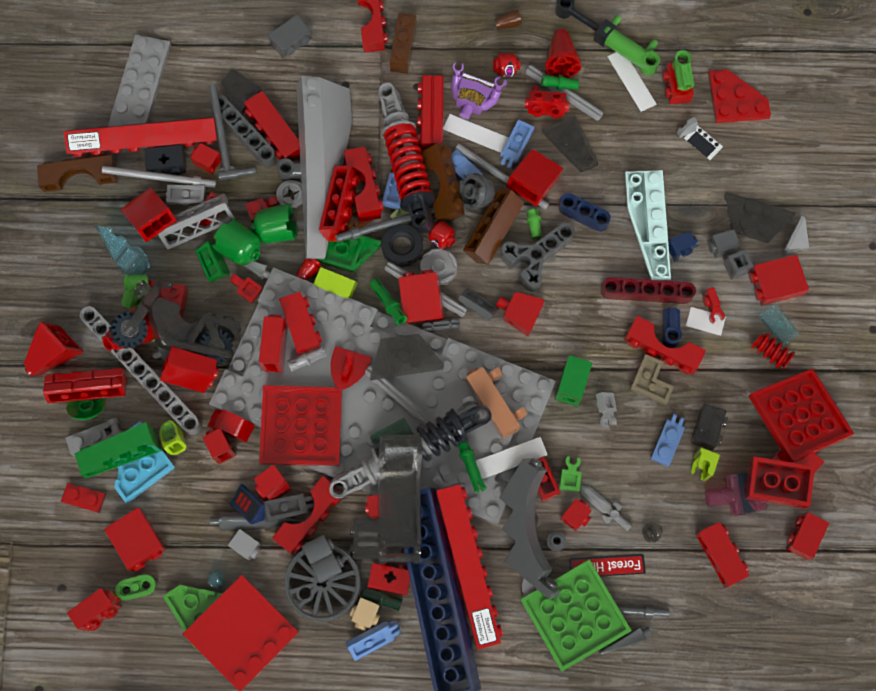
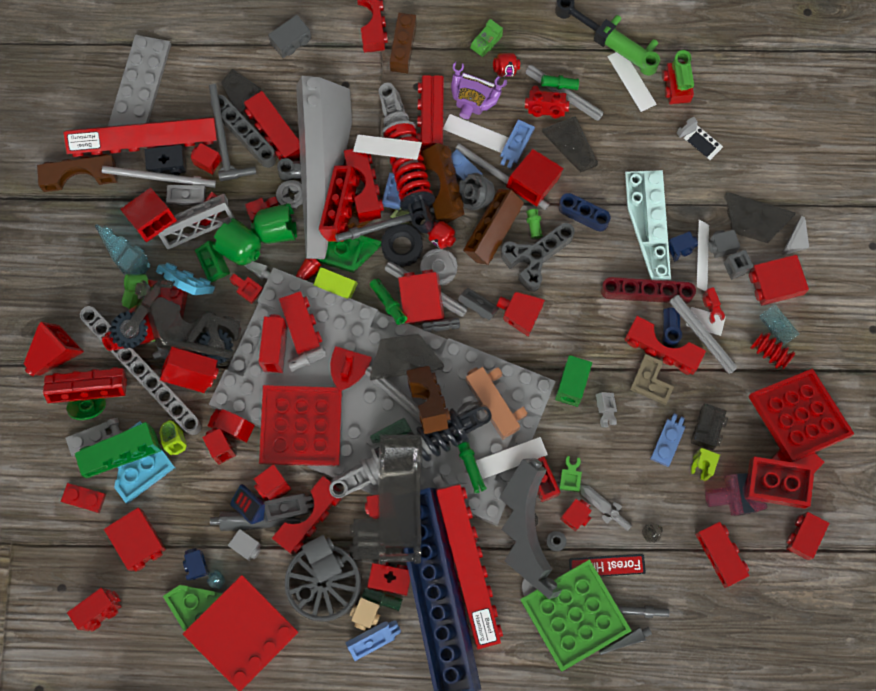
(136, 587): bright green plate -> none
(185, 280): none -> medium azure plate
(195, 564): none -> dark blue brick
(387, 147): none -> white sticker
(432, 412): none -> reddish brown arch
(487, 38): none -> bright green leg
(508, 20): reddish brown cone -> none
(562, 56): red cone -> none
(702, 264): none -> white sticker
(703, 334): none -> light grey axle
(735, 99): red plate -> none

